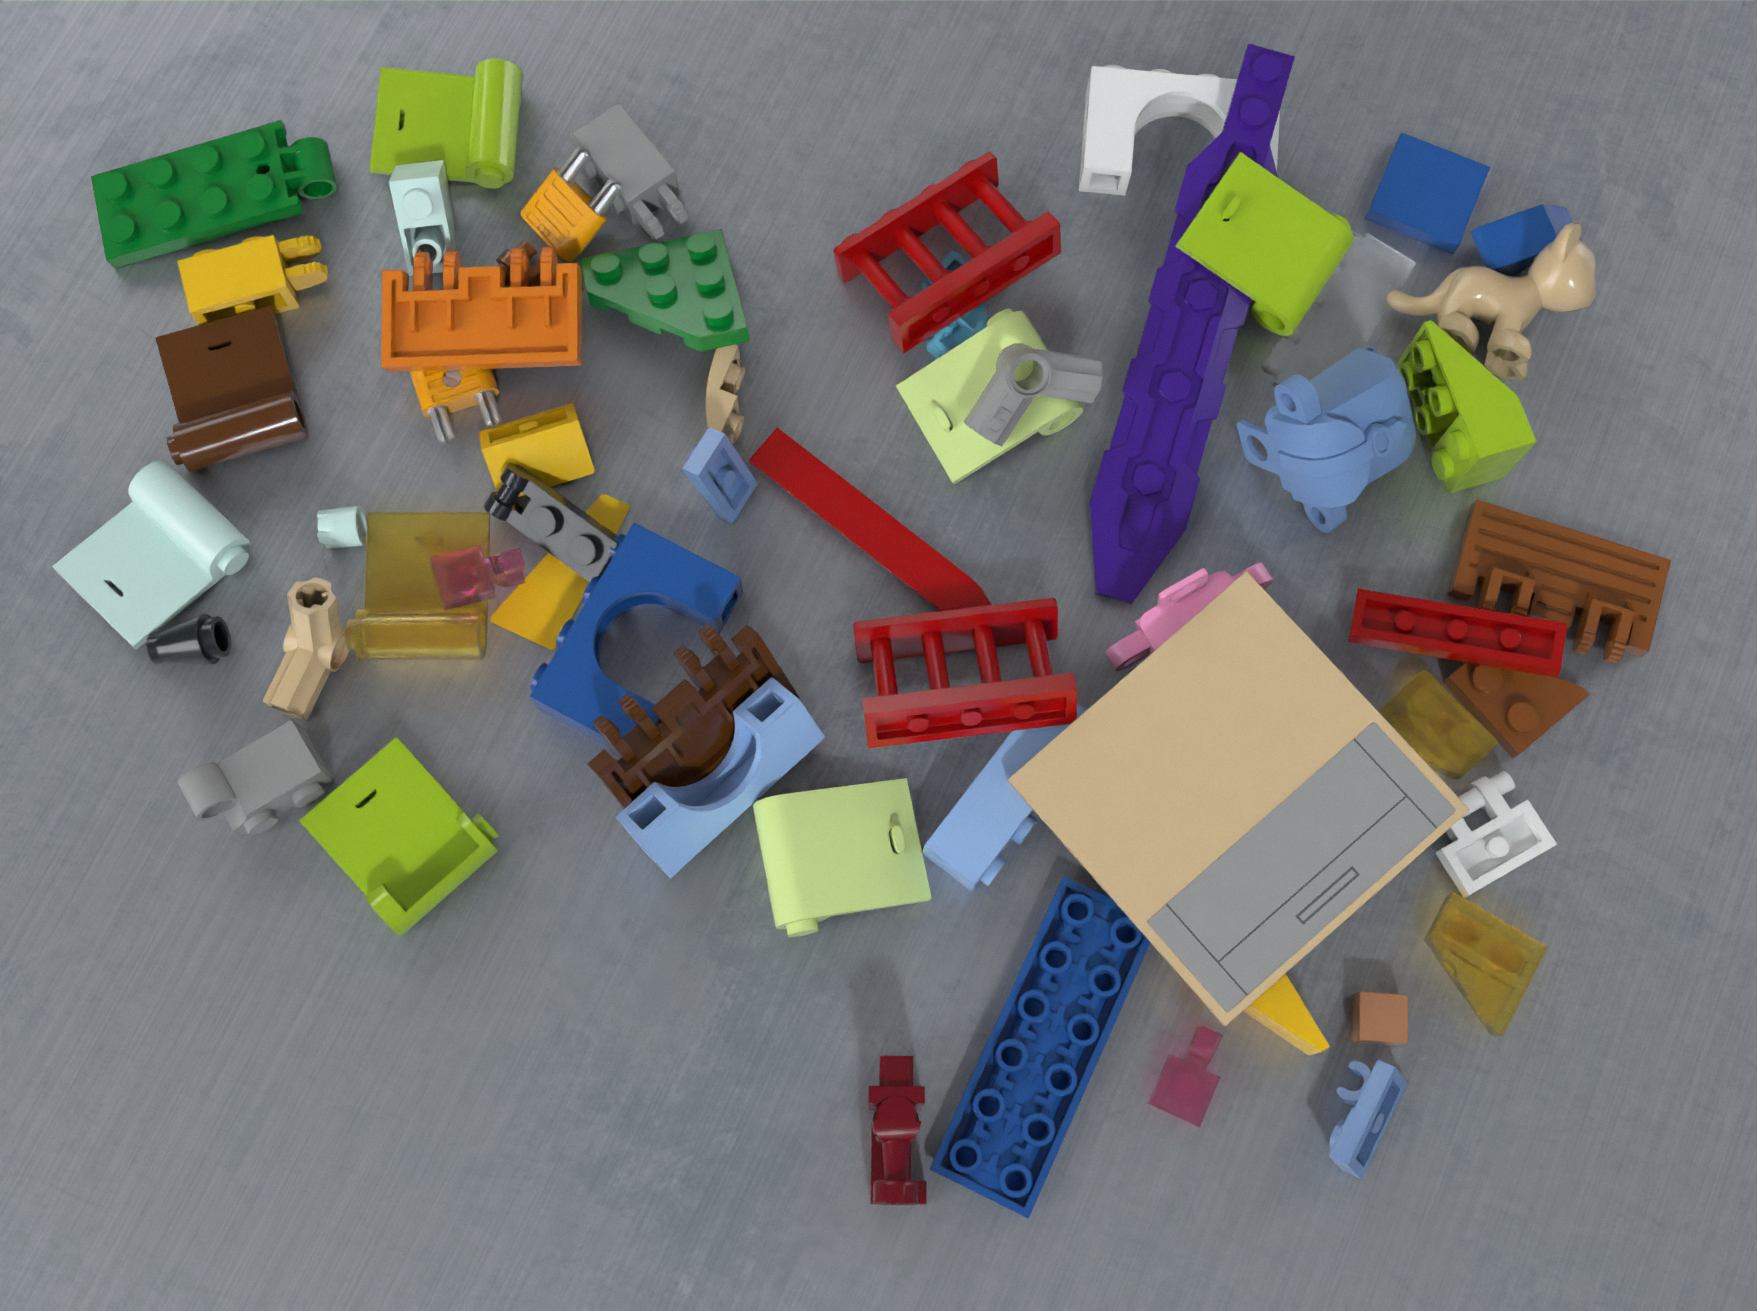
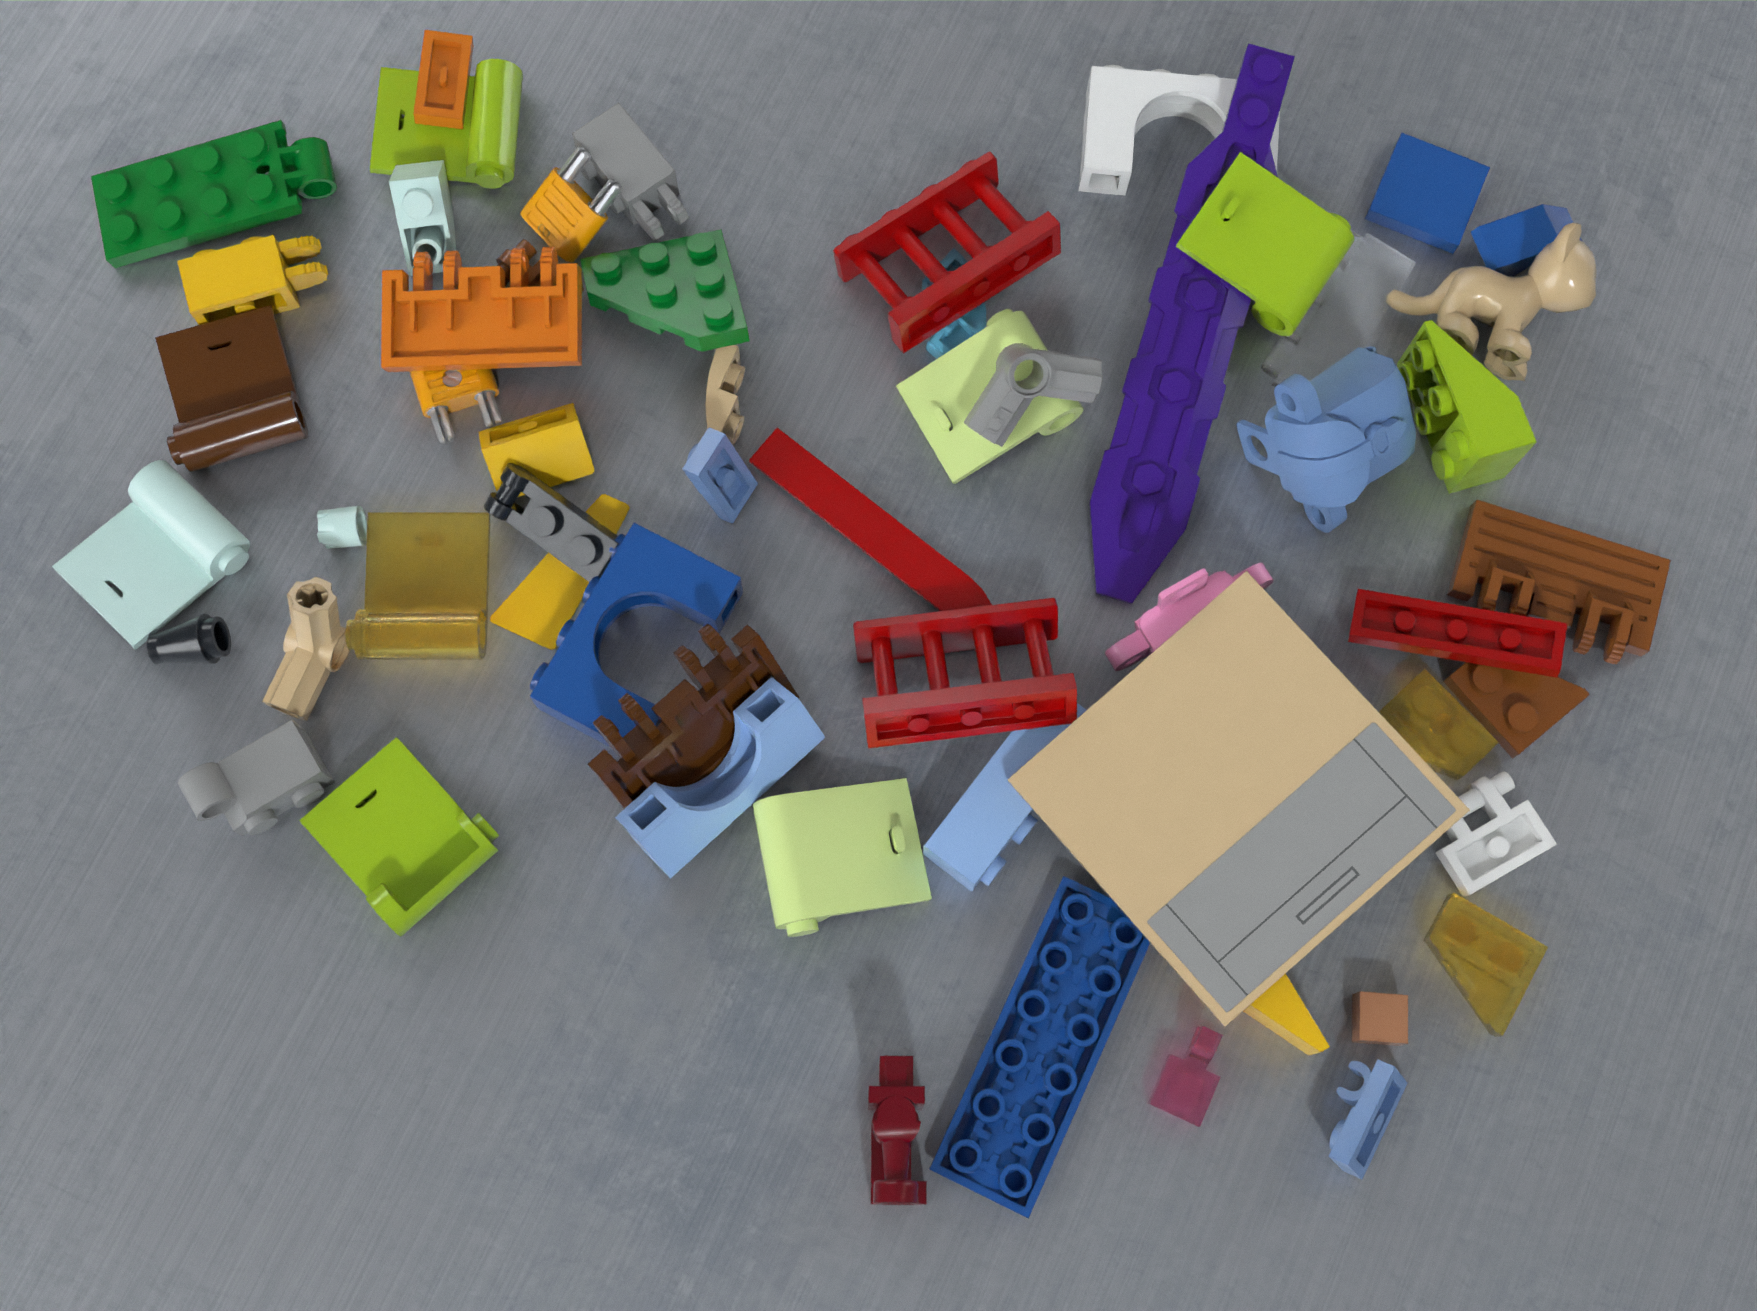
(443, 79): none -> orange plate
(469, 577): clear pink plate -> none

